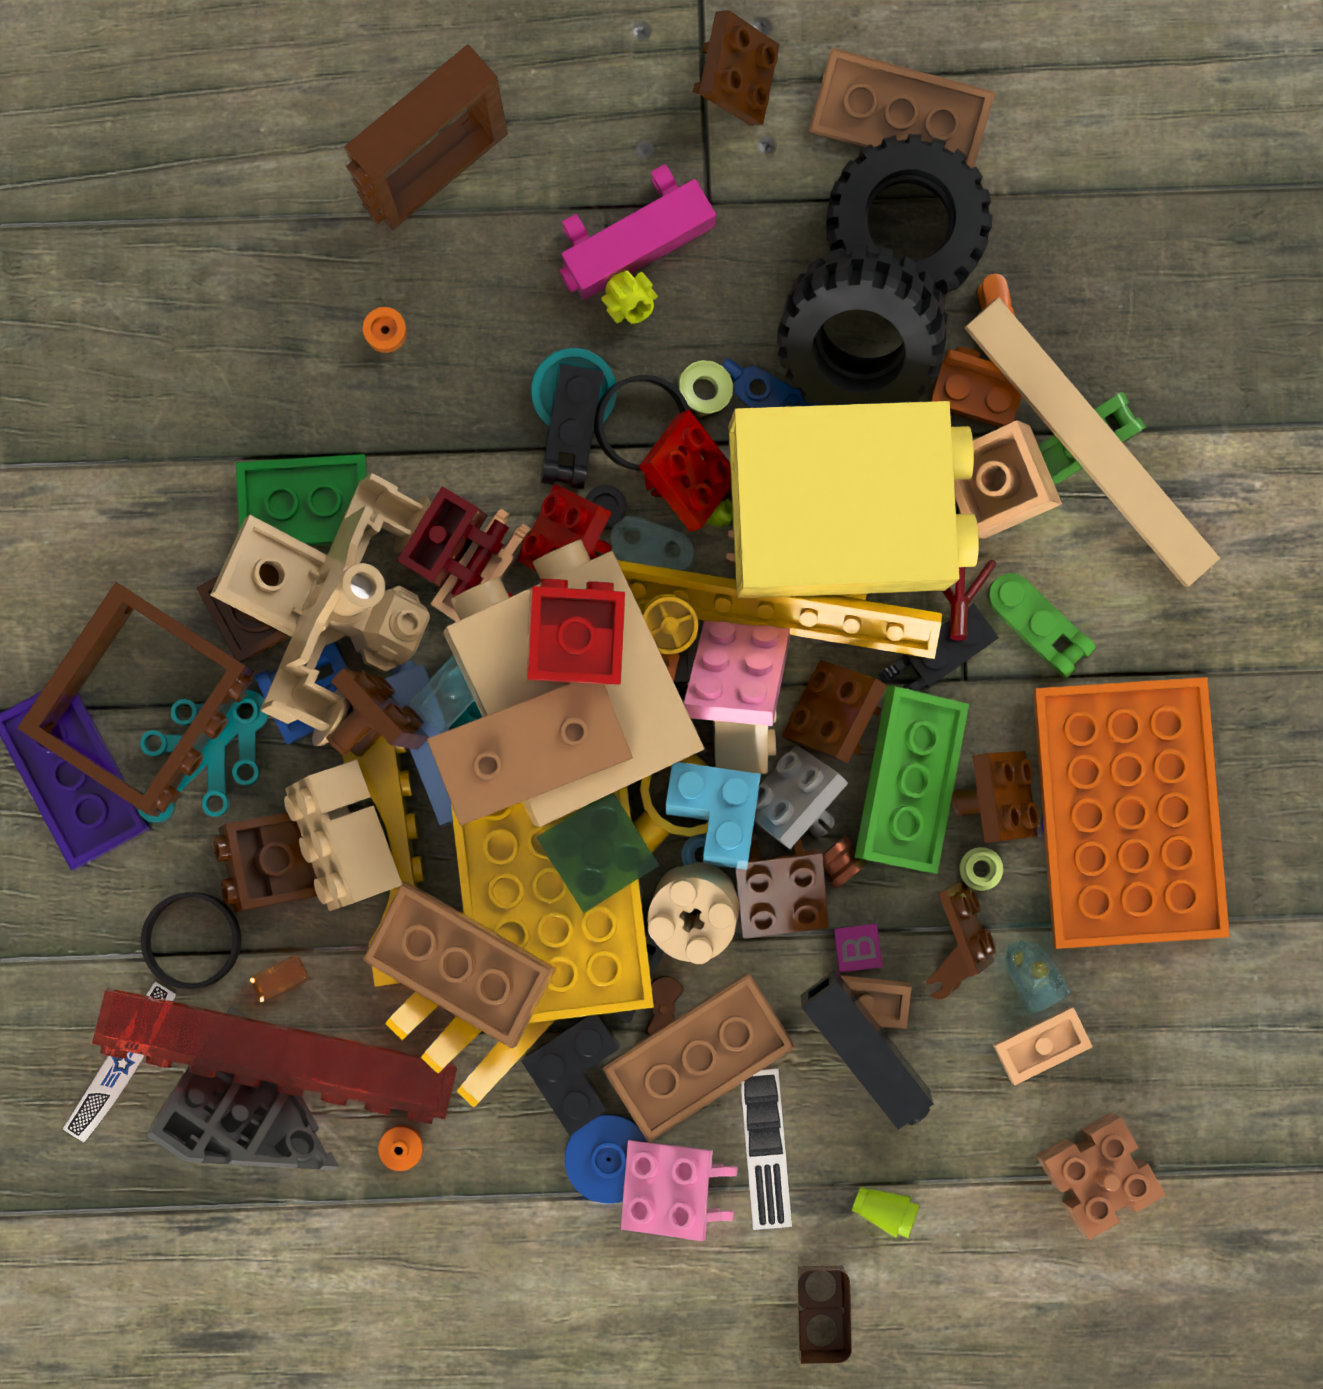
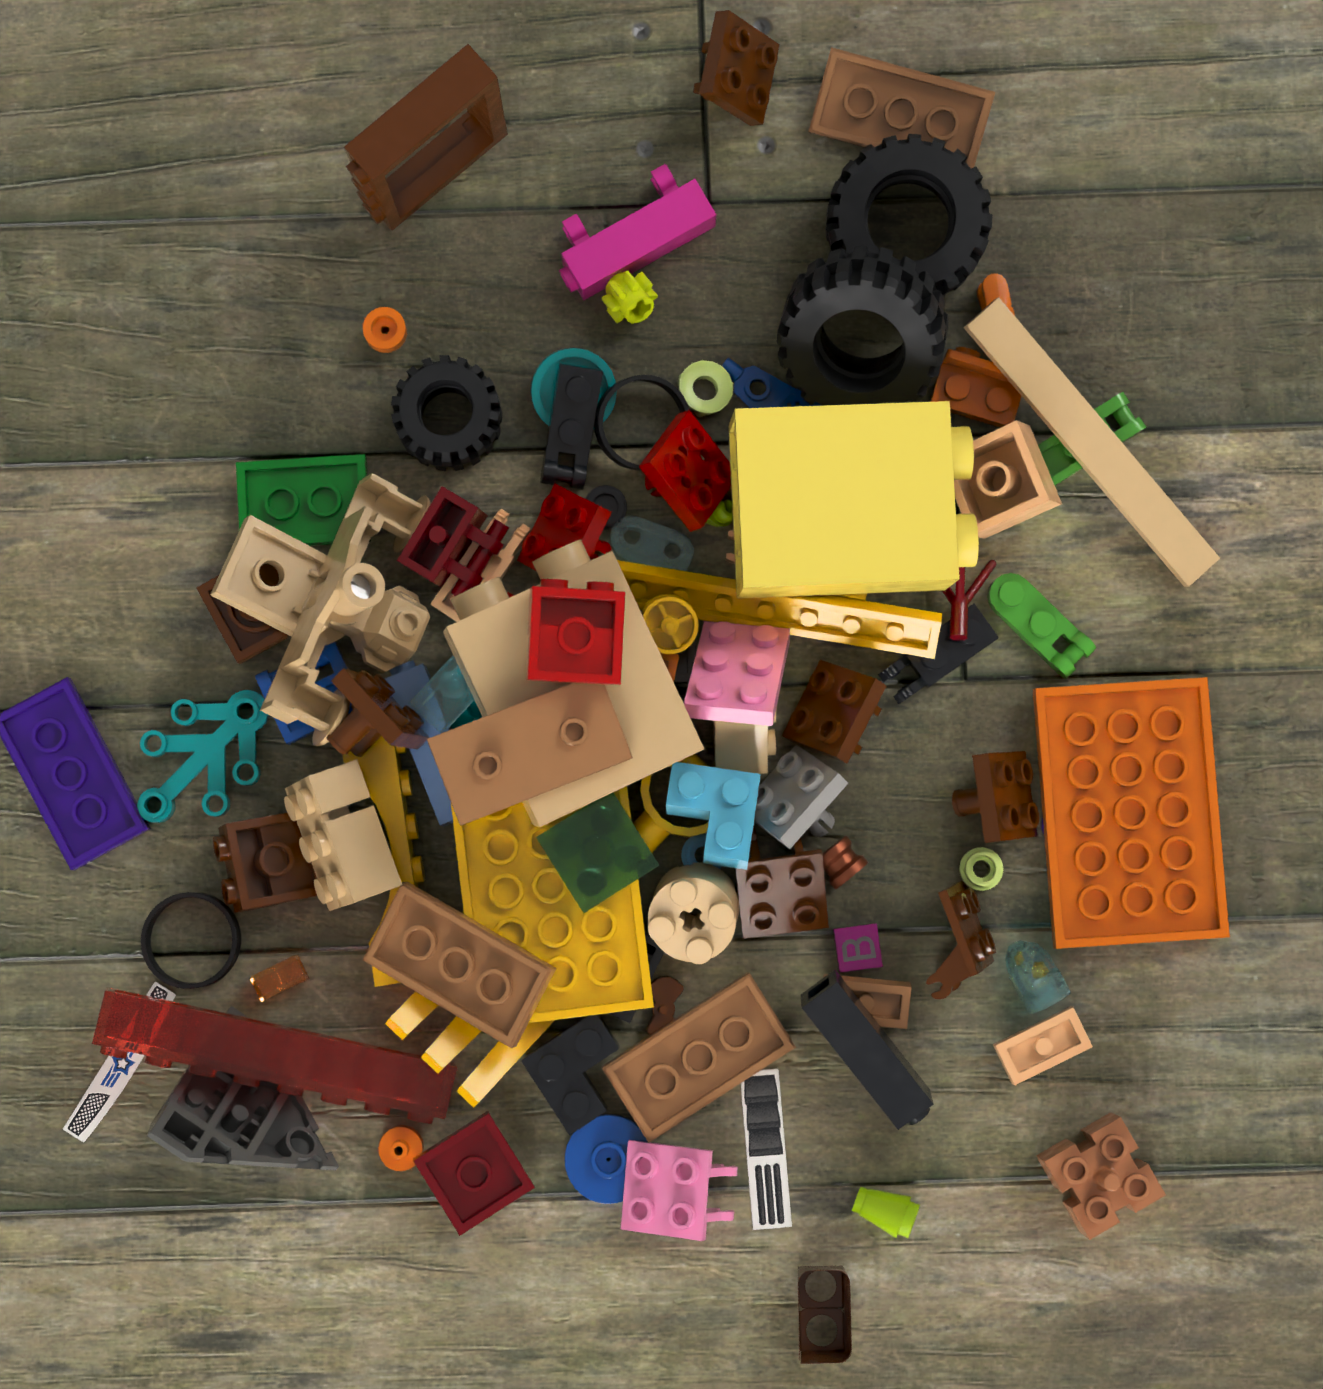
(79, 665): reddish brown window -> none
(441, 378): none -> black tyre
(473, 1173): none -> dark red plate
(911, 780): bright green plate -> none

